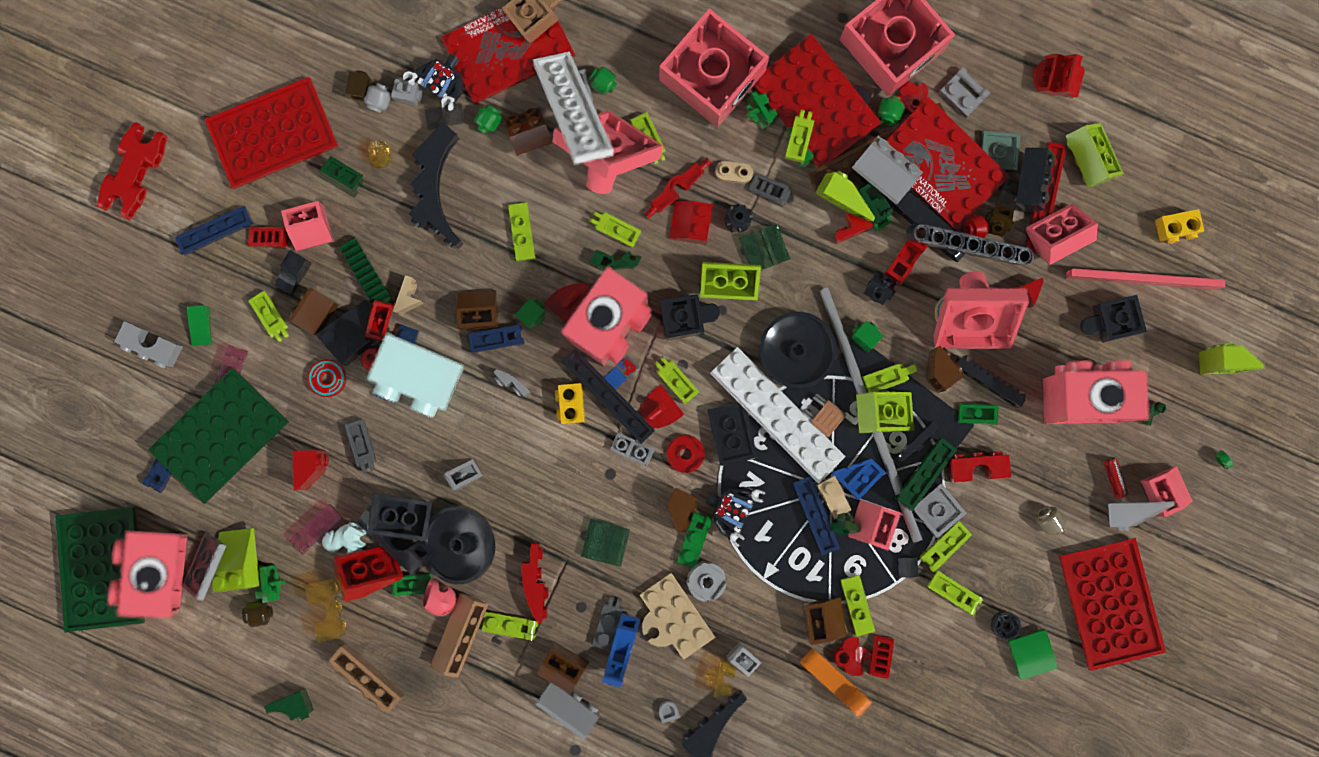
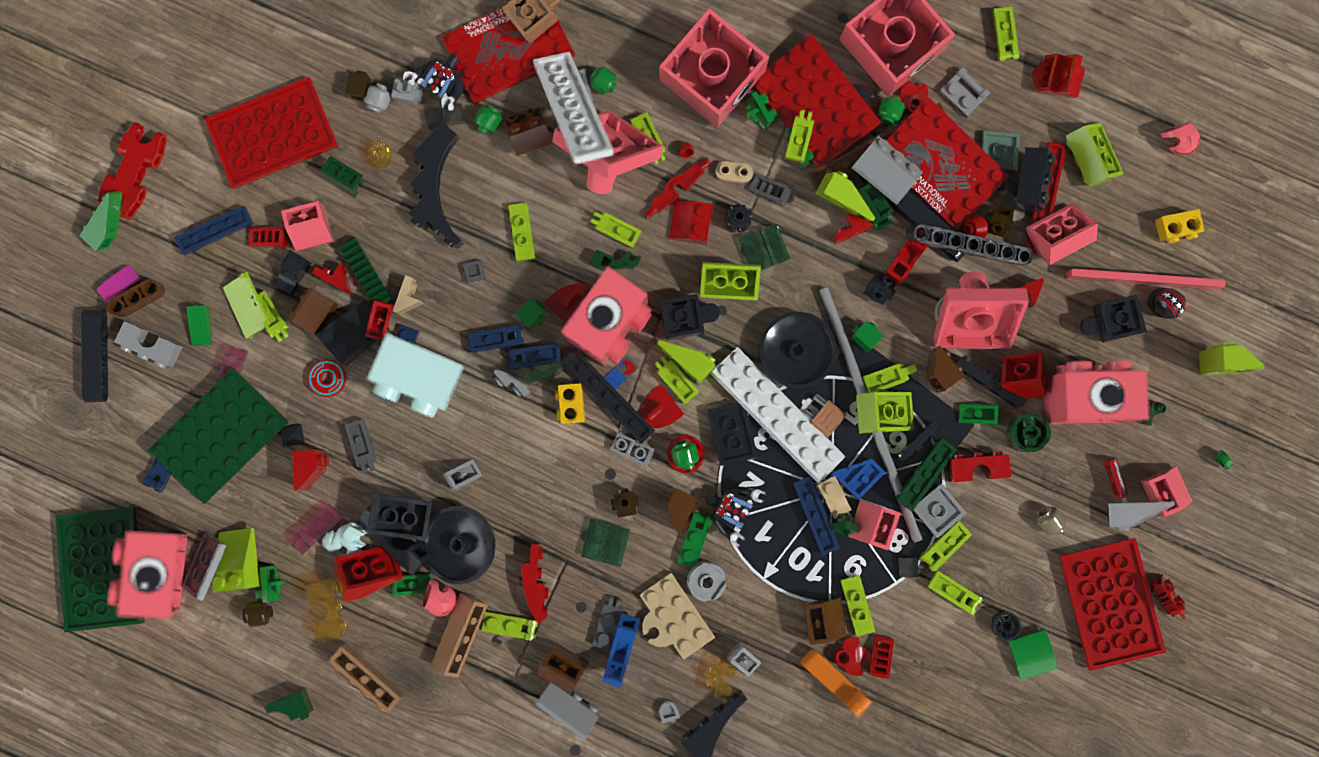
(94, 355): none -> black beam
(104, 223): none -> green slope
(118, 283): none -> dark pink slope
(127, 298): none -> reddish brown beam
(246, 305): none -> lime door
(292, 436): none -> black slope
(338, 279): none -> red slope
(368, 355): red cone -> none
(474, 271): none -> dark grey tile
(477, 310): reddish brown slope -> none
(534, 356): none -> dark blue plate
(538, 377): none -> clear green slope
(628, 510): none -> dark brown brick
(684, 454): none -> green head
(686, 154): none -> red hinge
(692, 362): none -> lime slope
(1005, 33): none -> lime plate
(1025, 375): none -> red slope
(1028, 433): none -> dark green brick
(1168, 303): none -> black helmet
(1173, 604): none -> red hinge
(1186, 138): none -> coral helmet

